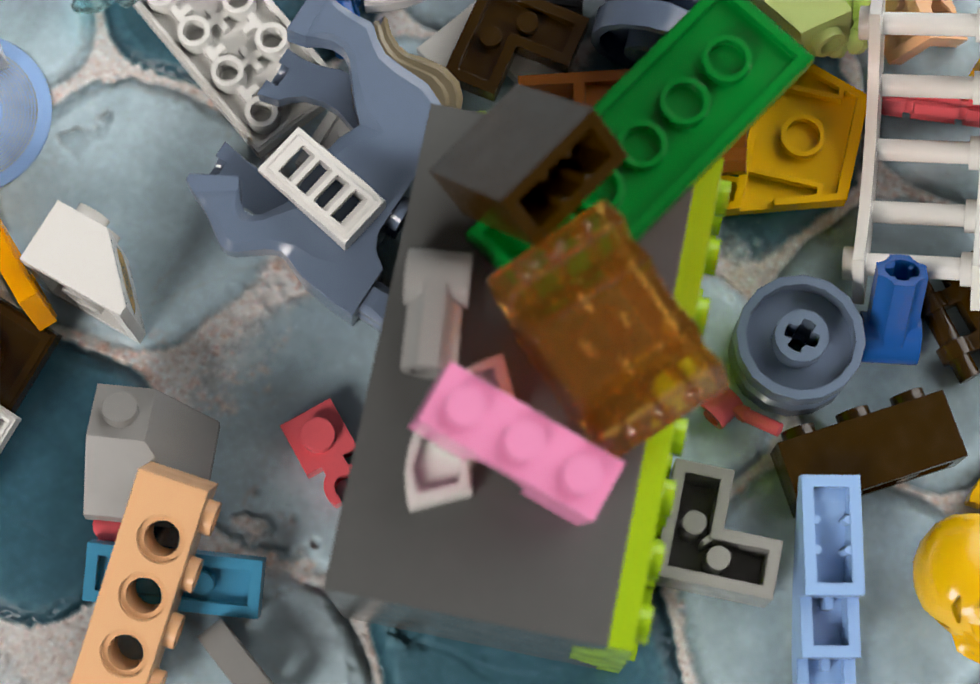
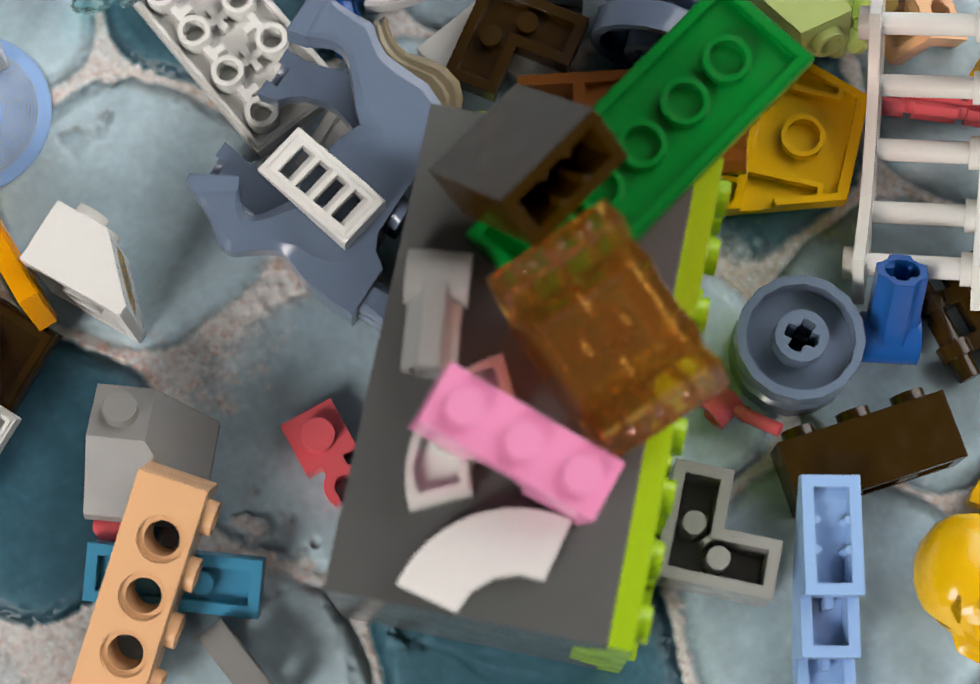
(484, 550): none -> white tile

